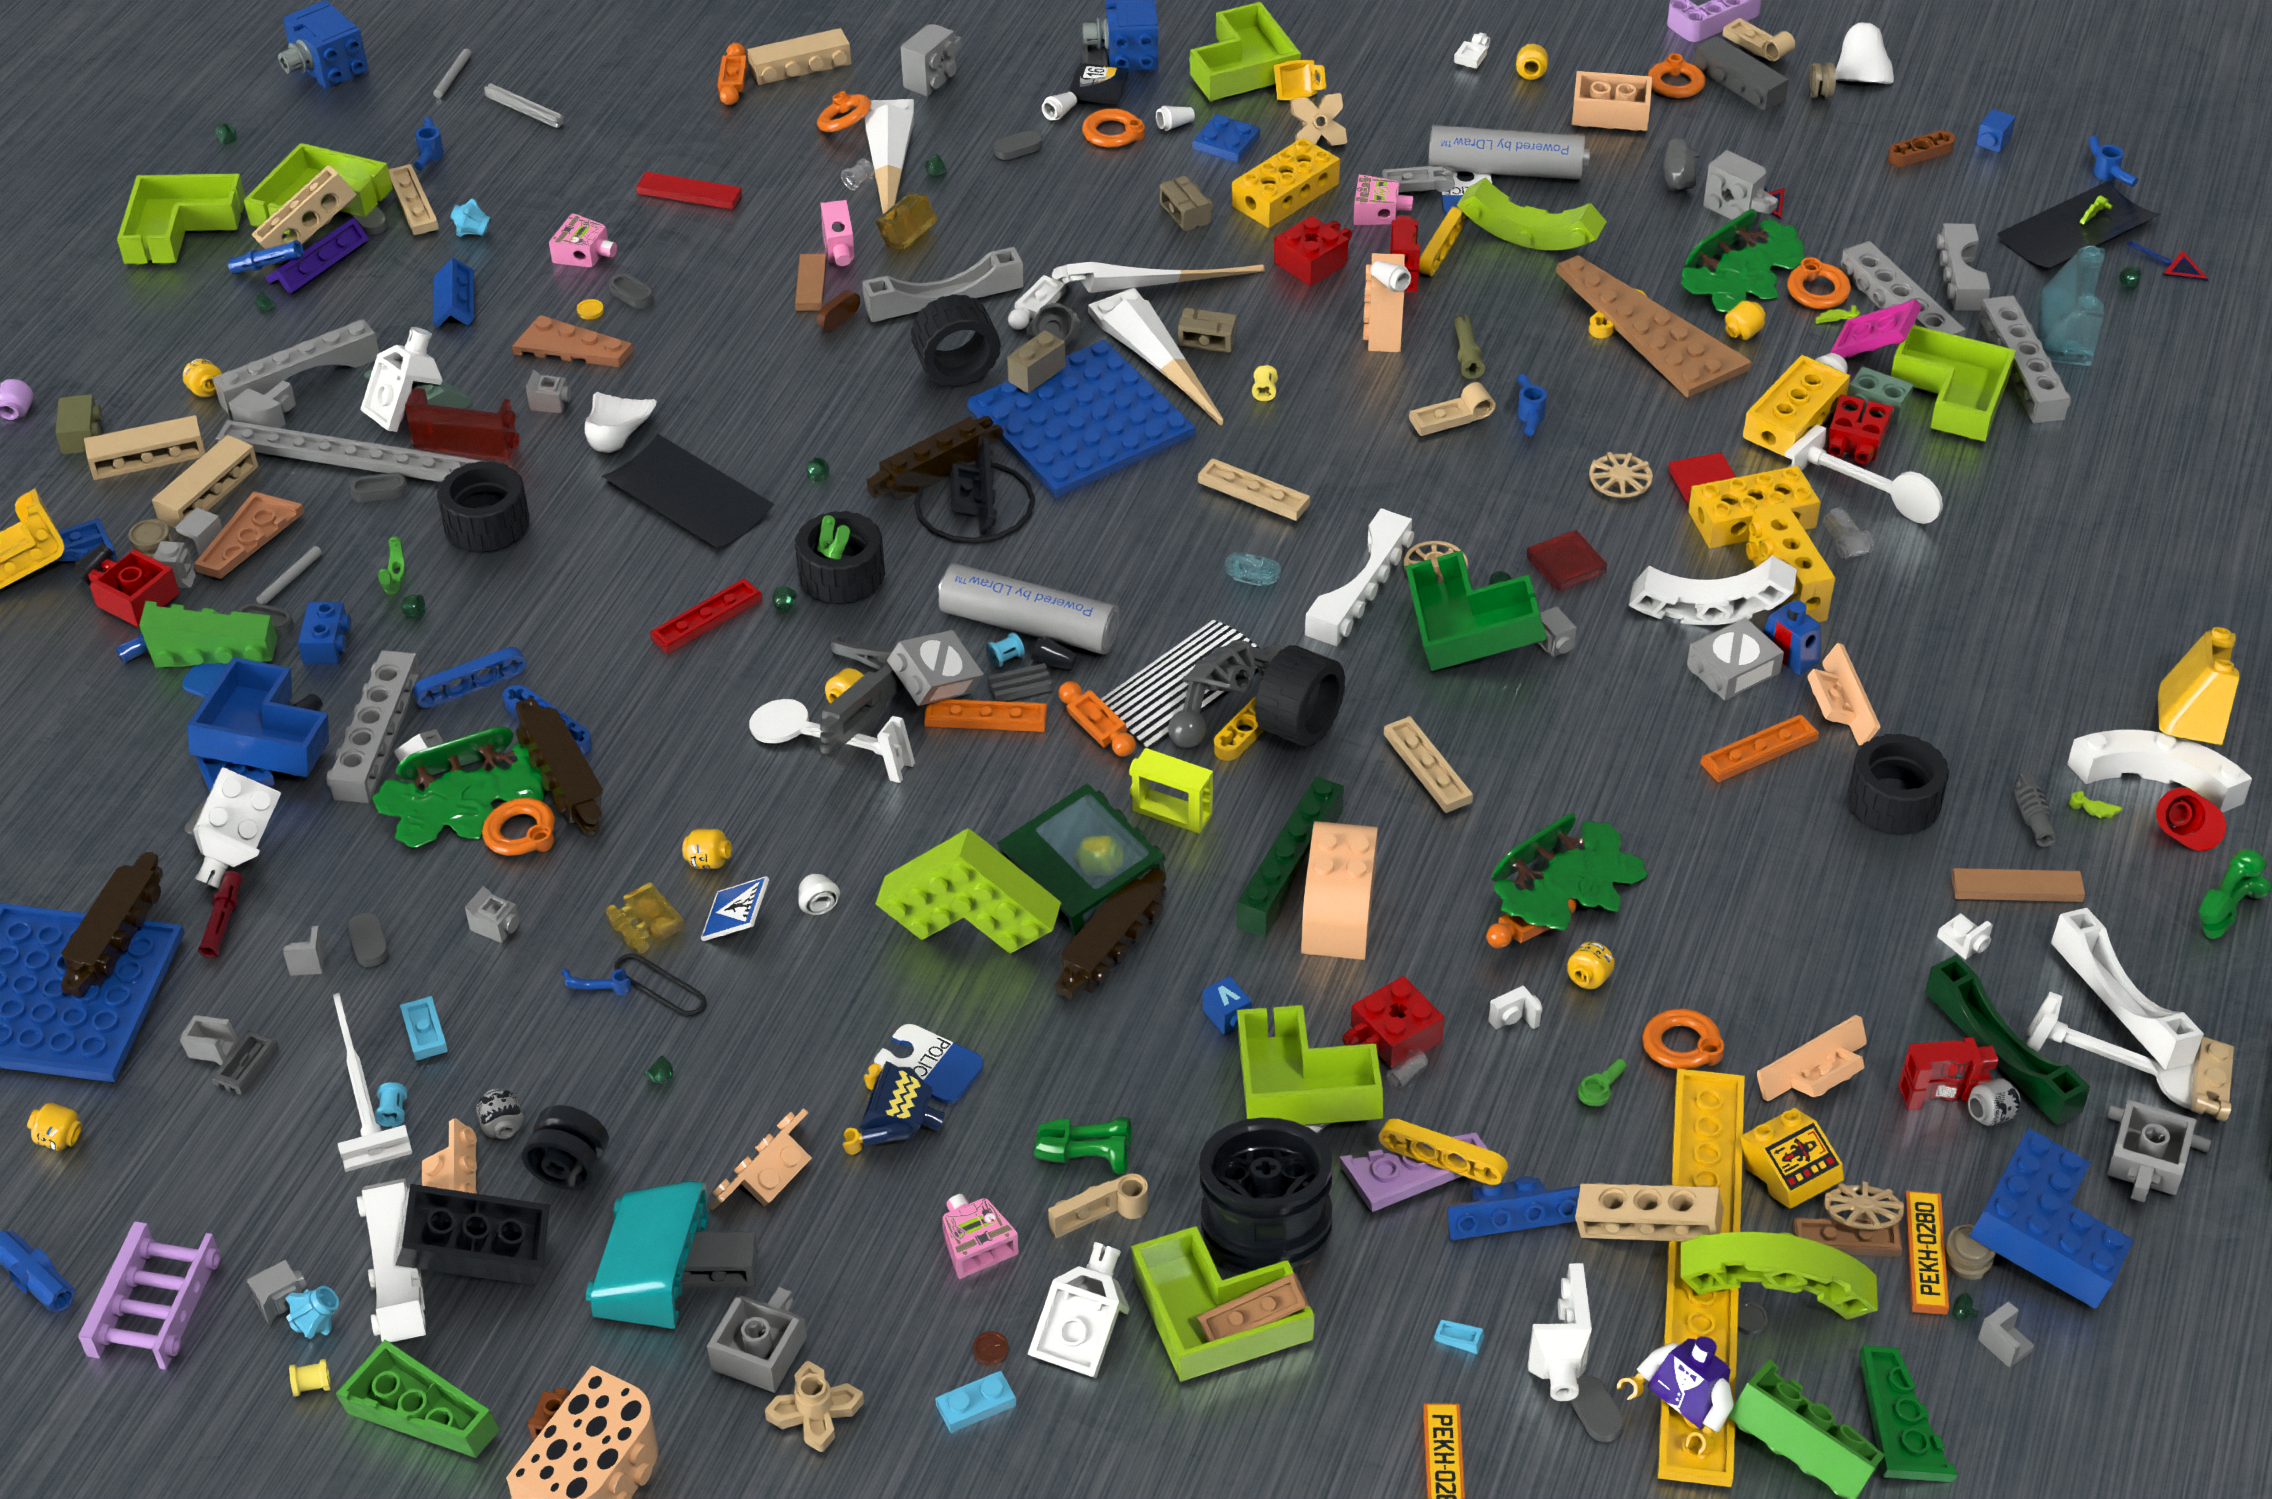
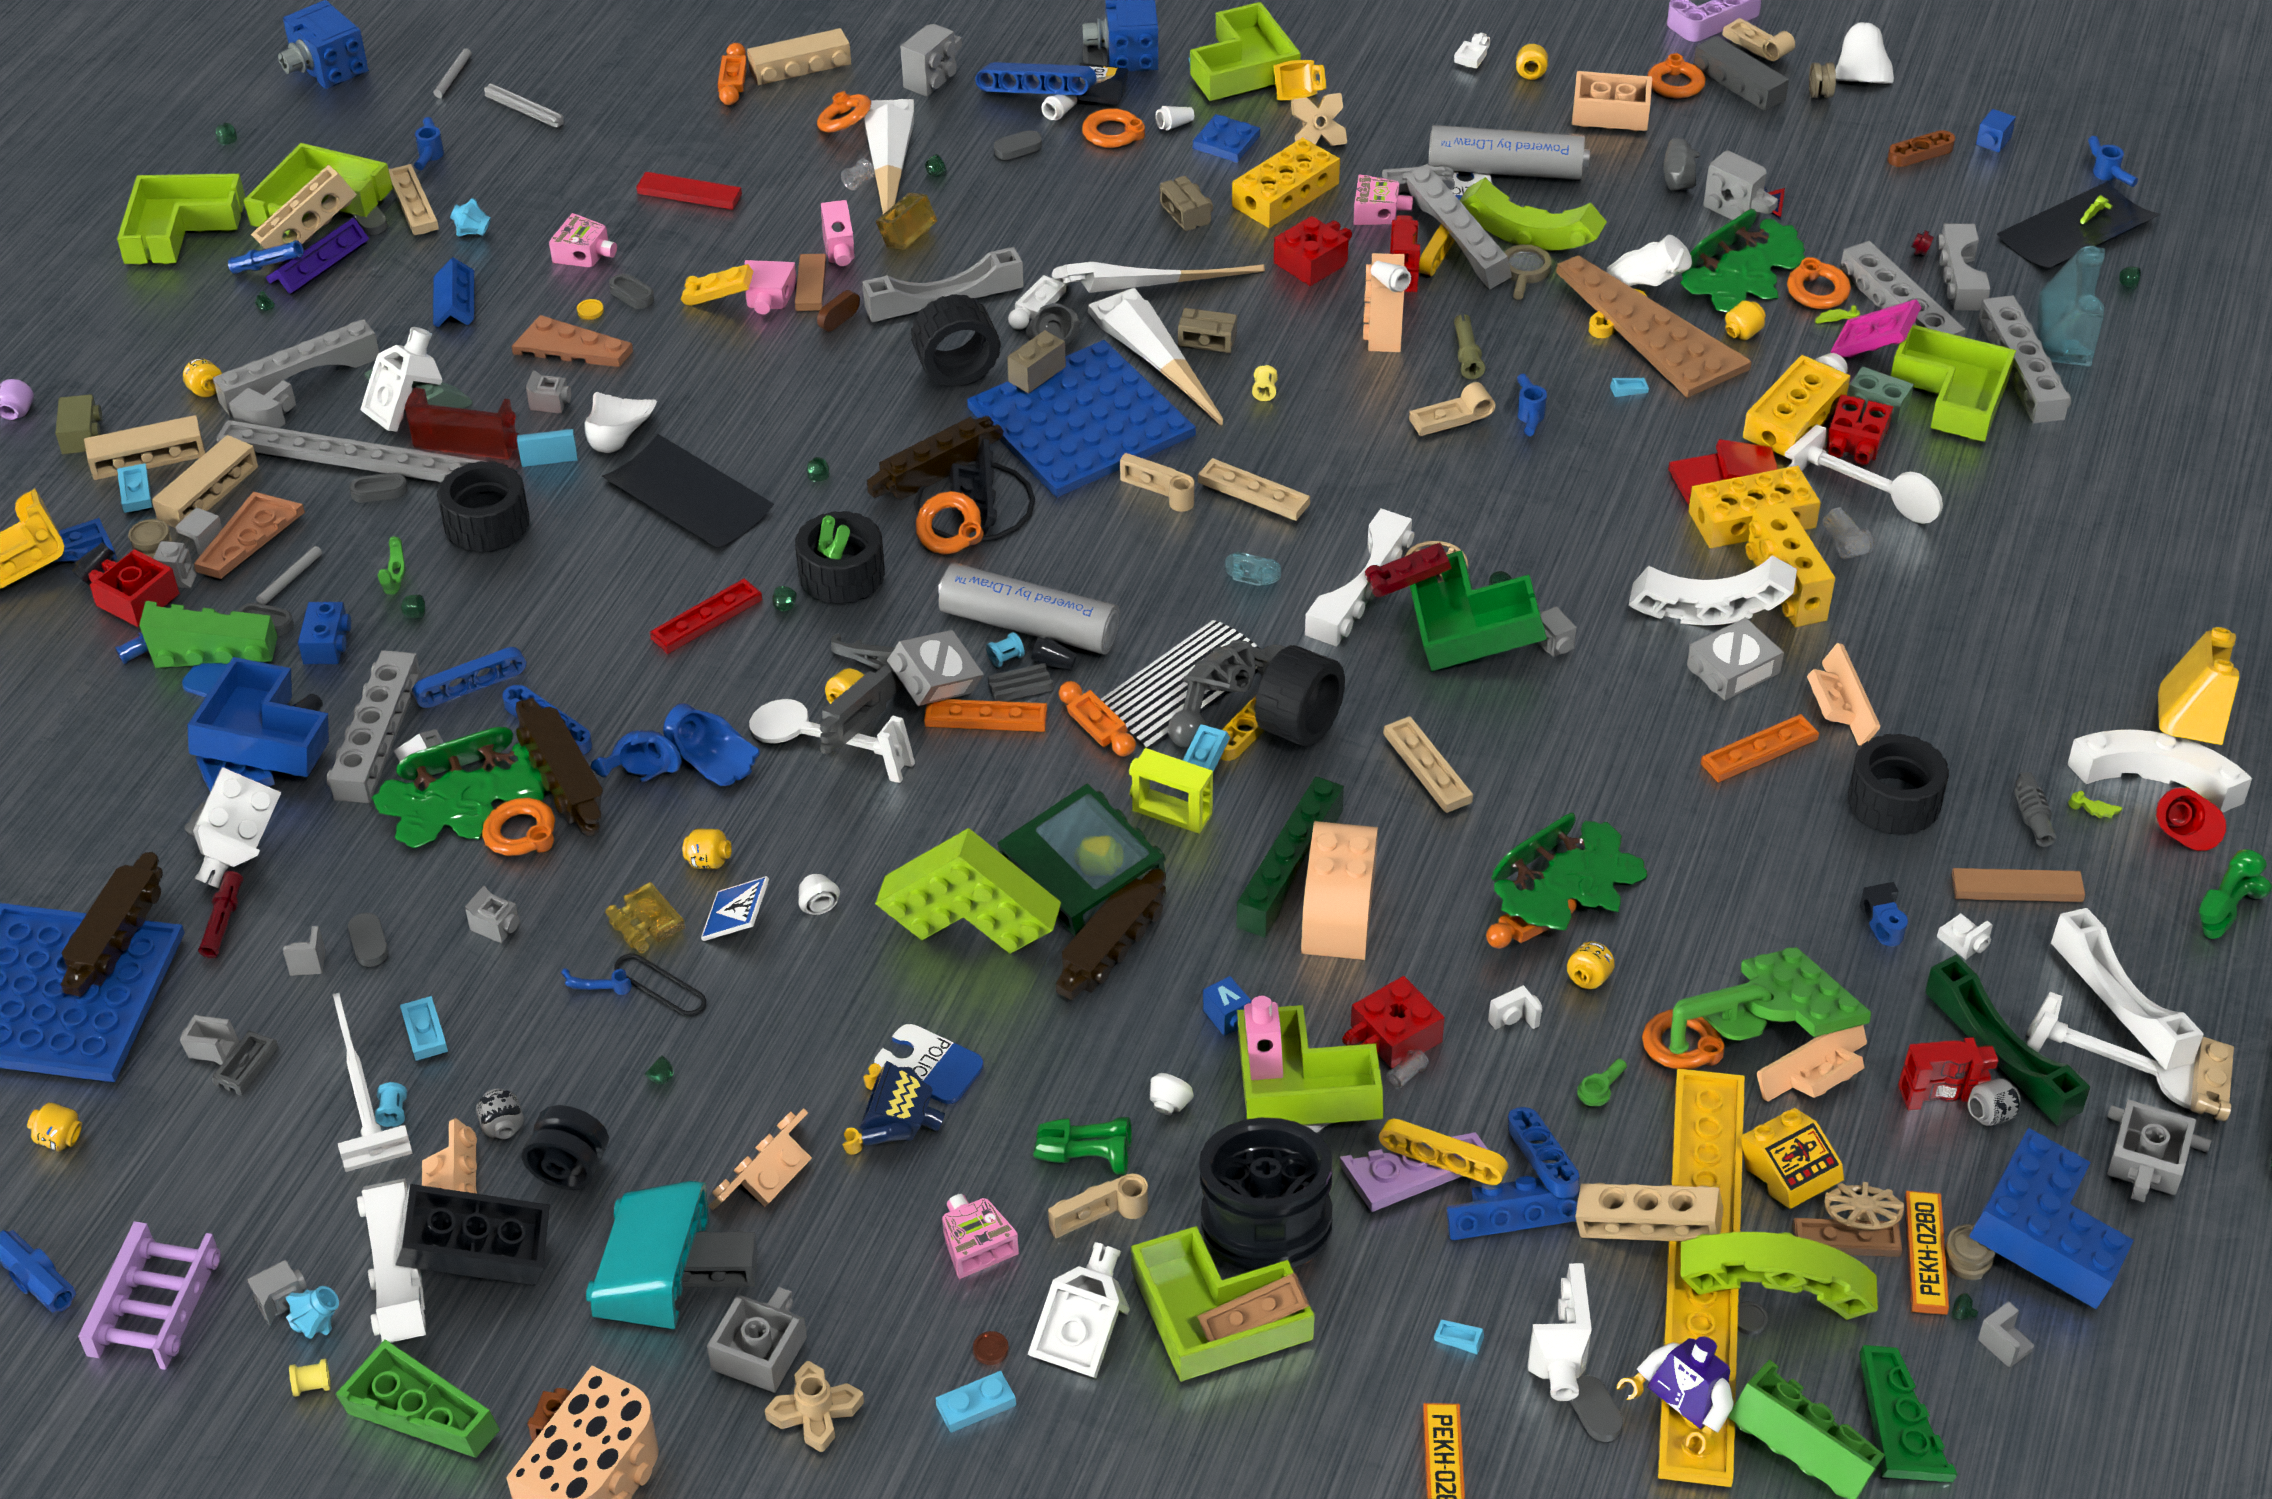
(134, 488): none -> medium azure plate
(547, 447): none -> medium azure brick
(642, 755): none -> blue piece
(710, 744): none -> blue hair
(716, 285): none -> yellow plate
(770, 285): none -> bright pink torso
(960, 541): none -> orange piece
(1044, 72): none -> blue beam
(1159, 479): none -> tan plate
(1169, 1093): none -> white cone
(1207, 747): none -> medium azure plate
(1262, 1025): none -> bright pink torso
(1407, 570): none -> dark red plate
(1479, 248): none -> light grey arch
(1527, 265): none -> dark tan piece
(1548, 1150): none -> blue beam
(1566, 560): clear red tile -> none
(1621, 475): tan wheel -> none
(1628, 386): none -> medium azure piece
(1652, 263): none -> white hair
(1744, 459): none -> red tile
(1780, 989): none -> bright green plate
(1796, 636): blue torso -> none
(1882, 913): none -> leg
(1922, 243): none -> dark red plate
(2180, 267): piece -> none

